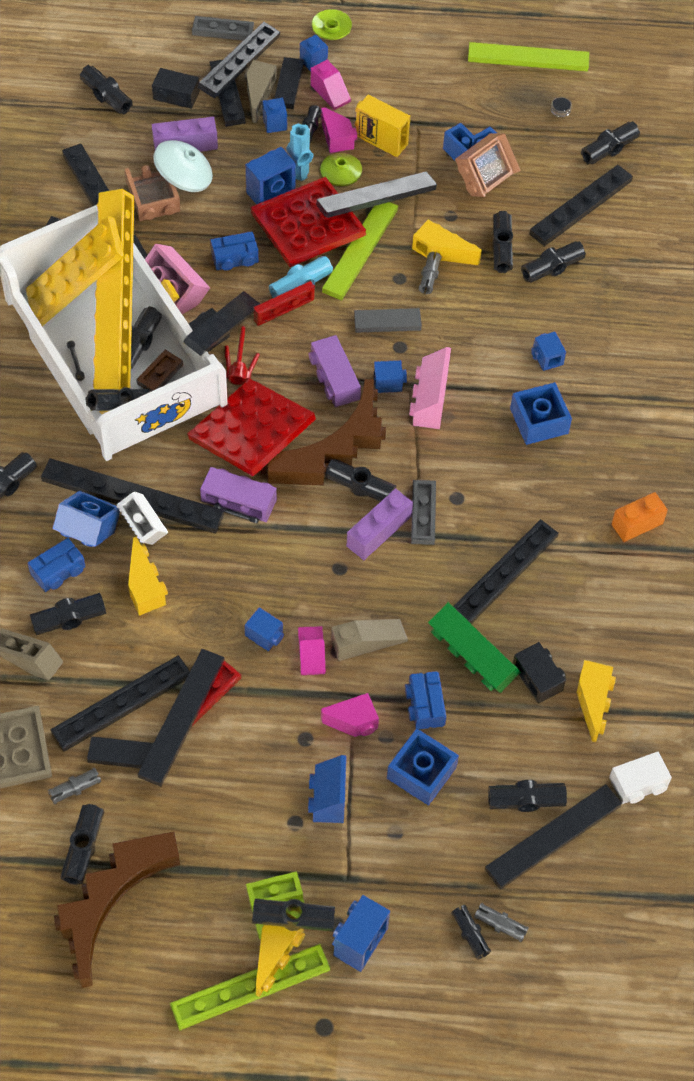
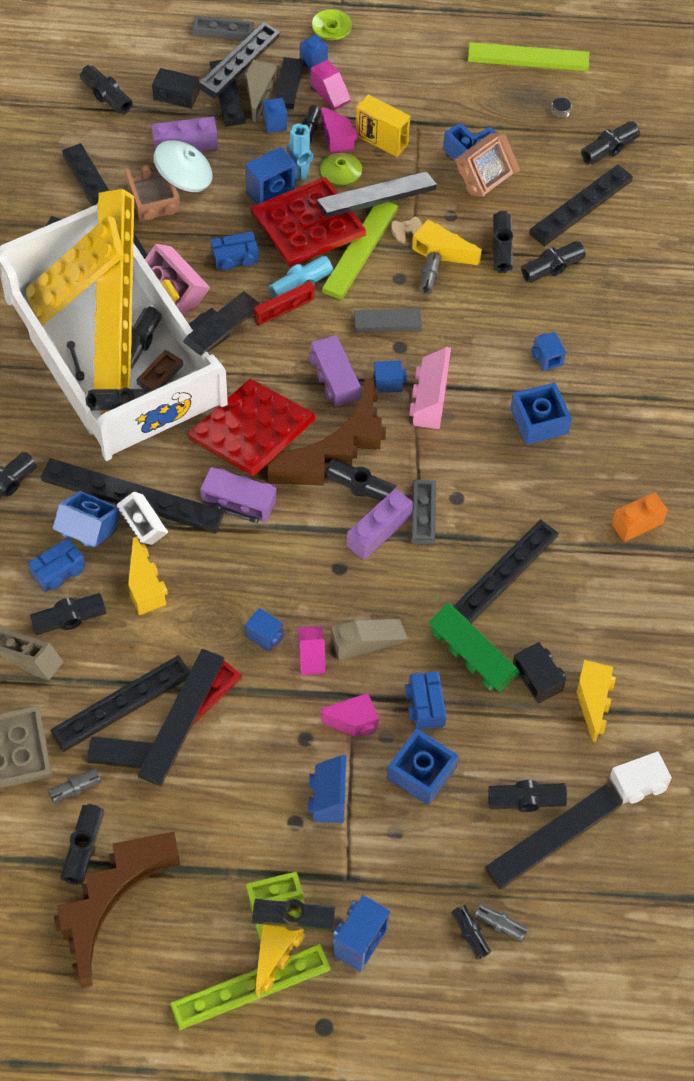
(238, 372): red plant -> none
(399, 229): none -> tan piece

